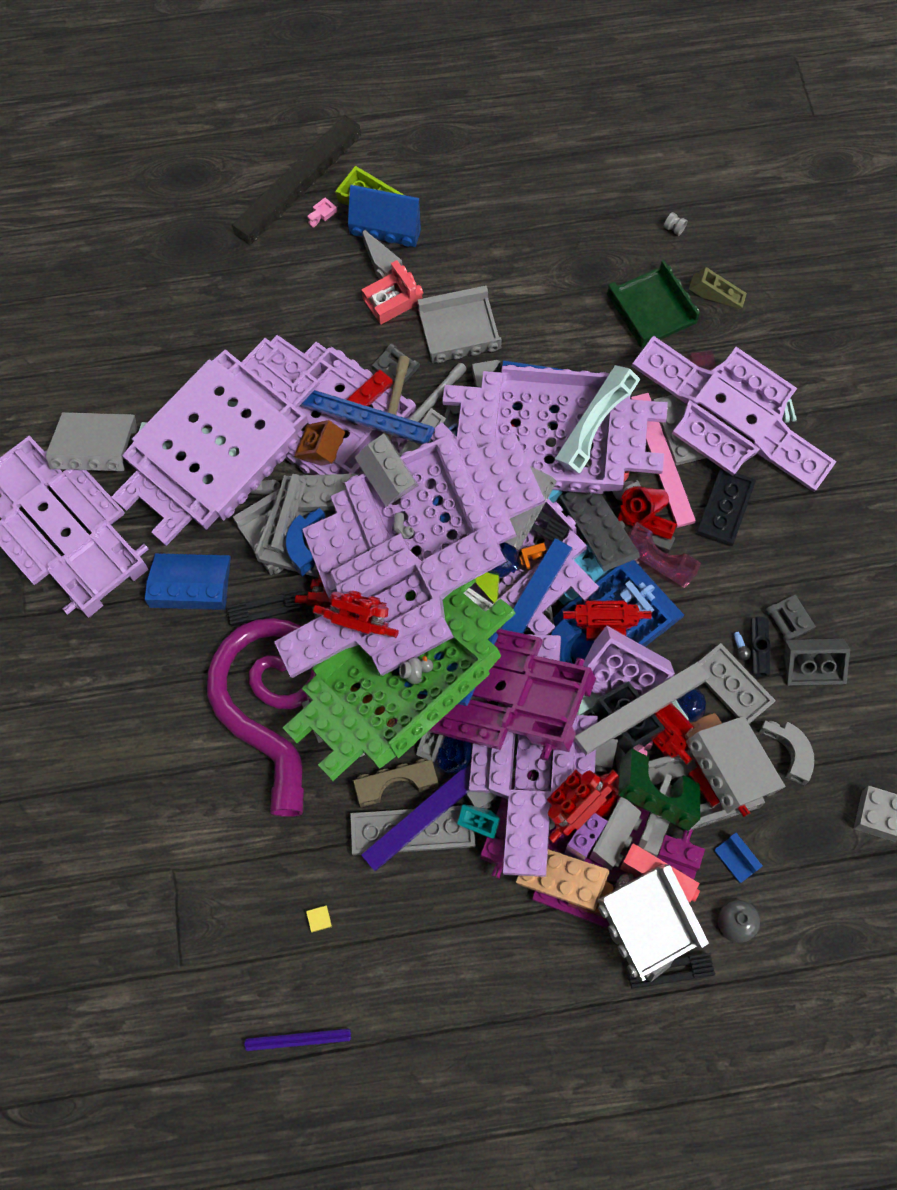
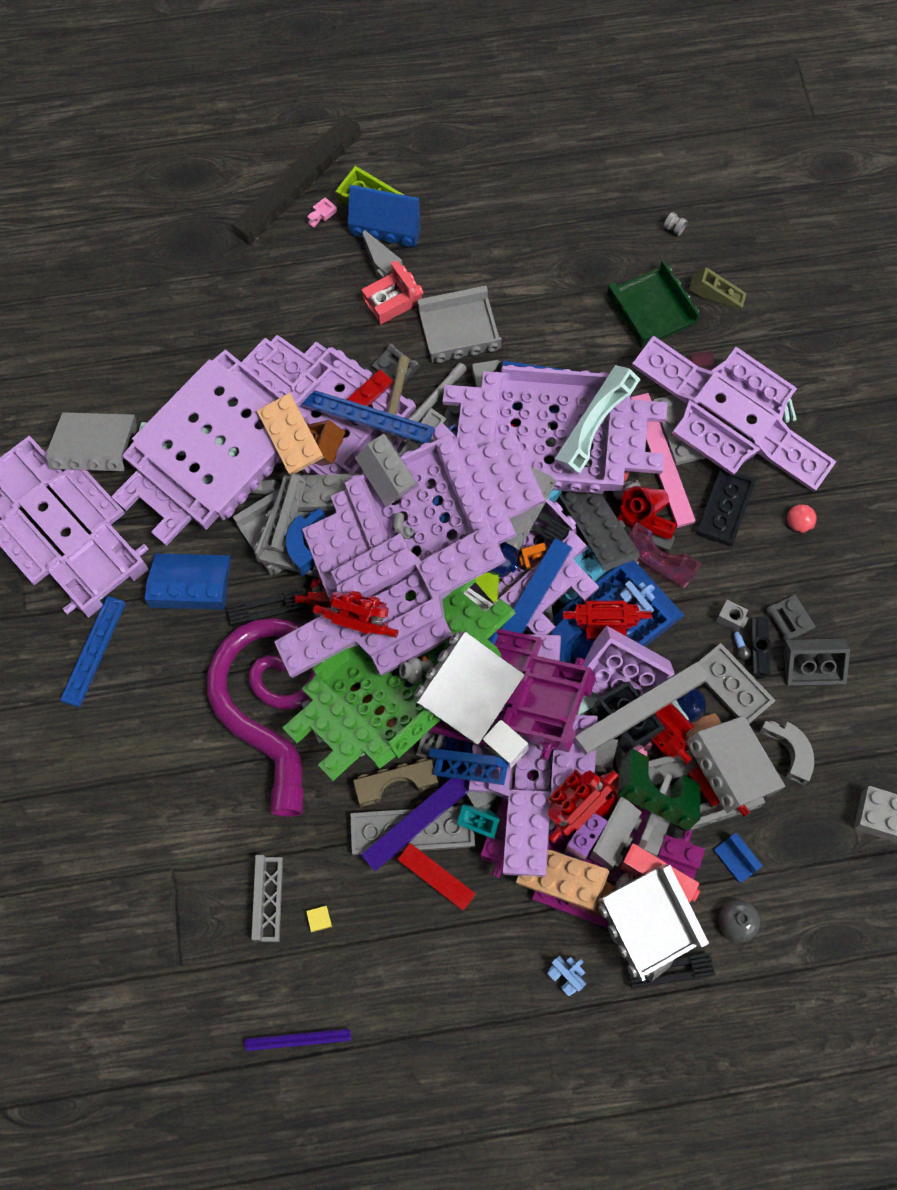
(93, 652): none -> blue tile
(259, 898): none -> light grey fence
(290, 434): none -> light nougat plate
(436, 876): none -> red tile
(468, 686): none -> panel
(469, 758): none -> blue fence
(506, 743): none -> white piece
(574, 982): none -> light blue hips
(725, 619): none -> light grey brick
(801, 518): none -> coral hair

